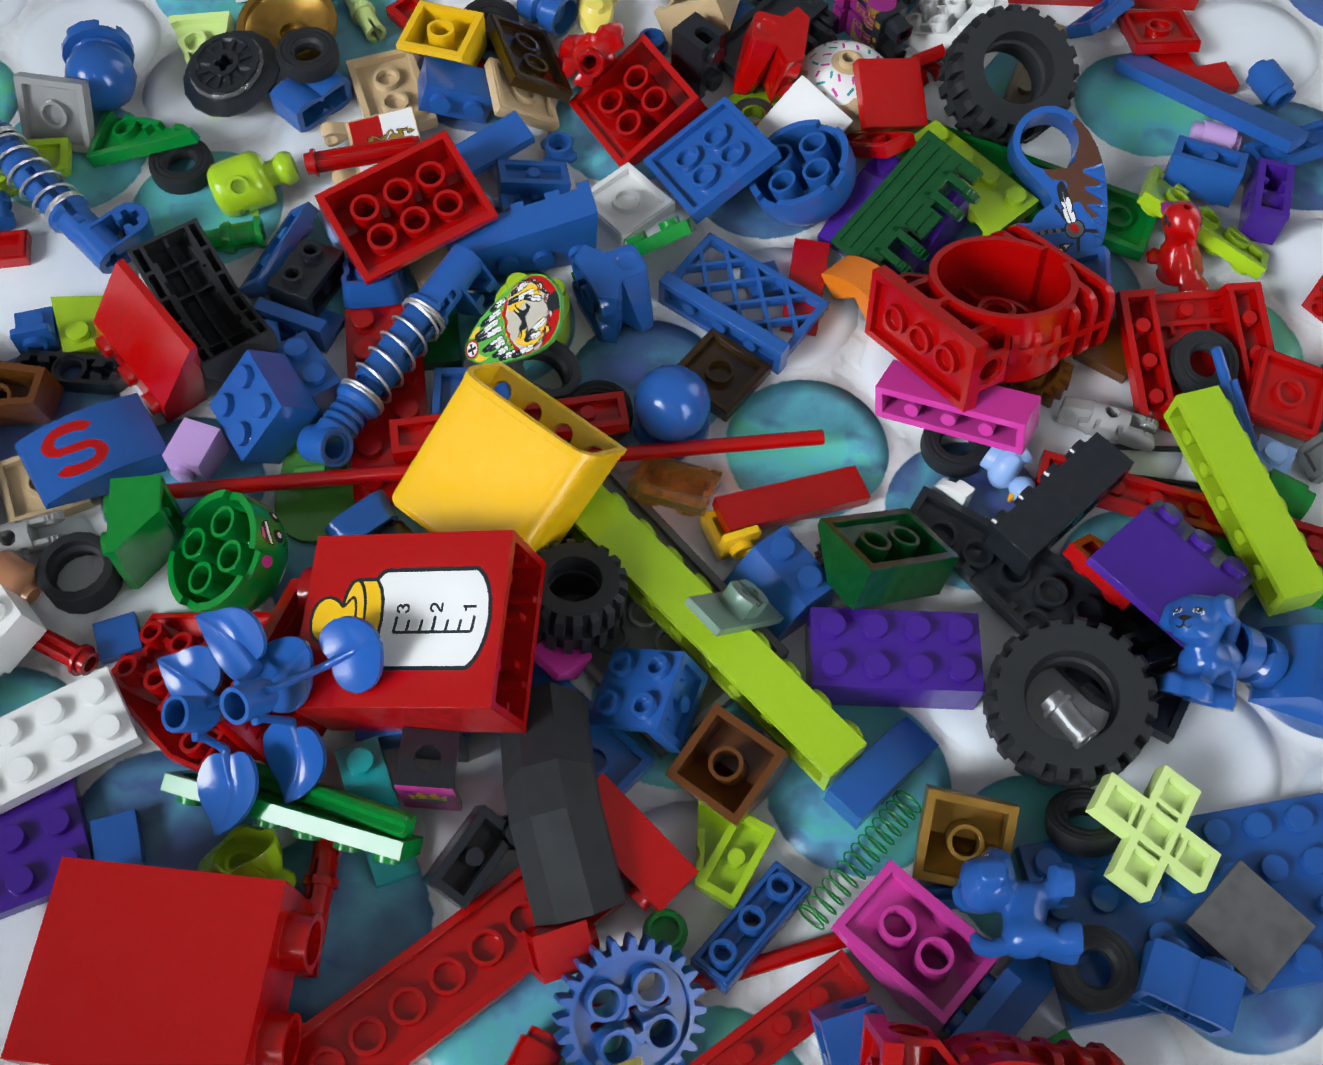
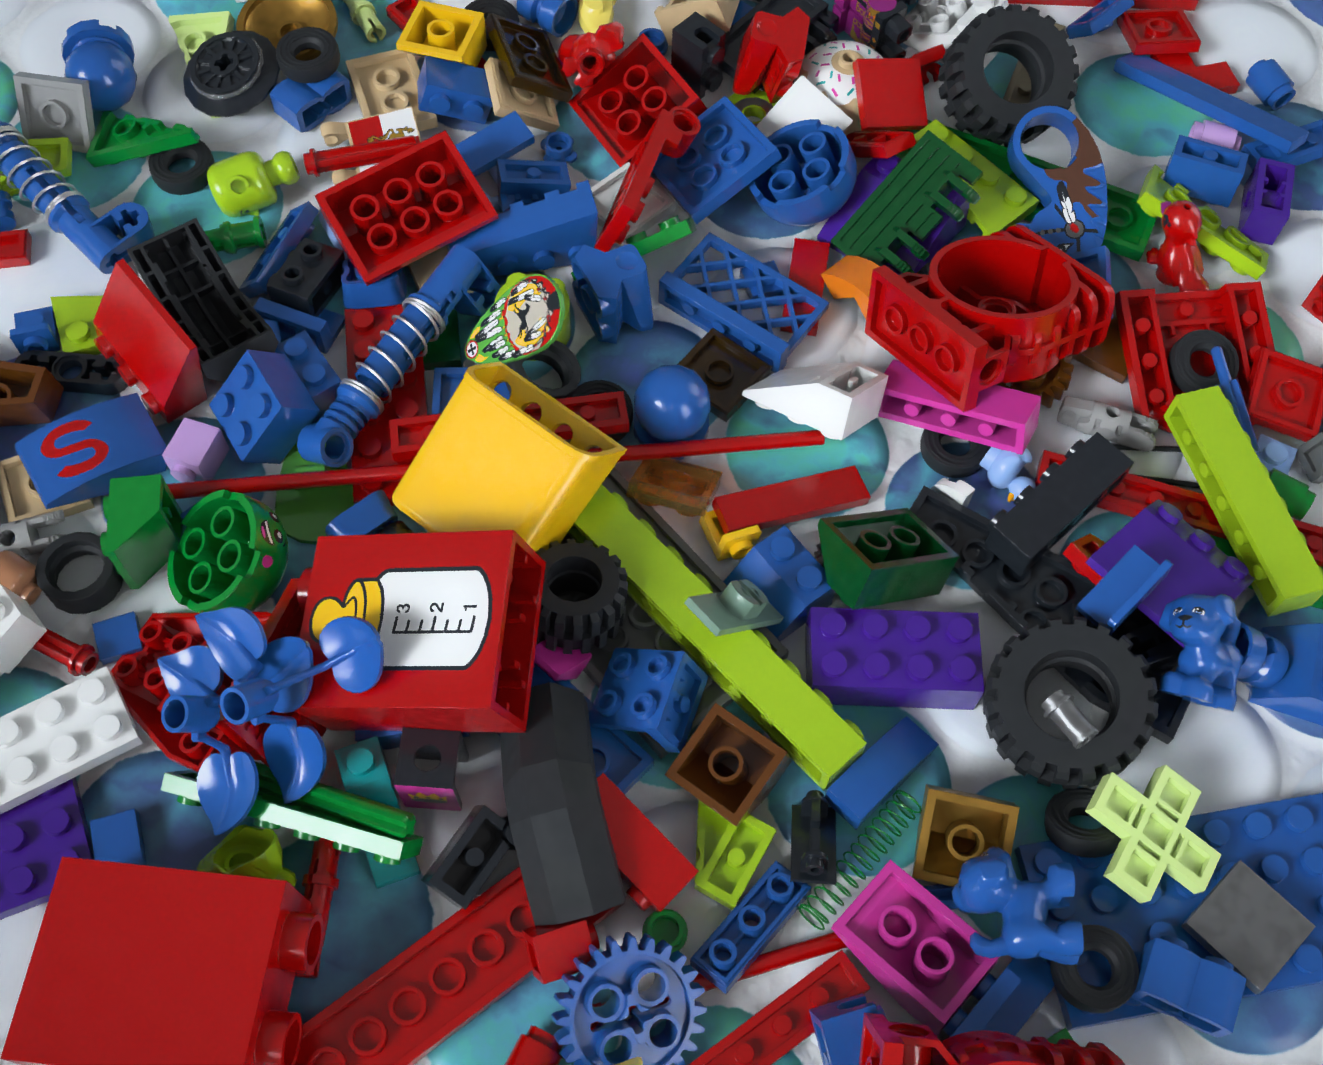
(671, 136): none -> red hinge
(813, 840): none -> black hinge
(825, 397): none -> white slope
(1123, 588): none -> blue panel

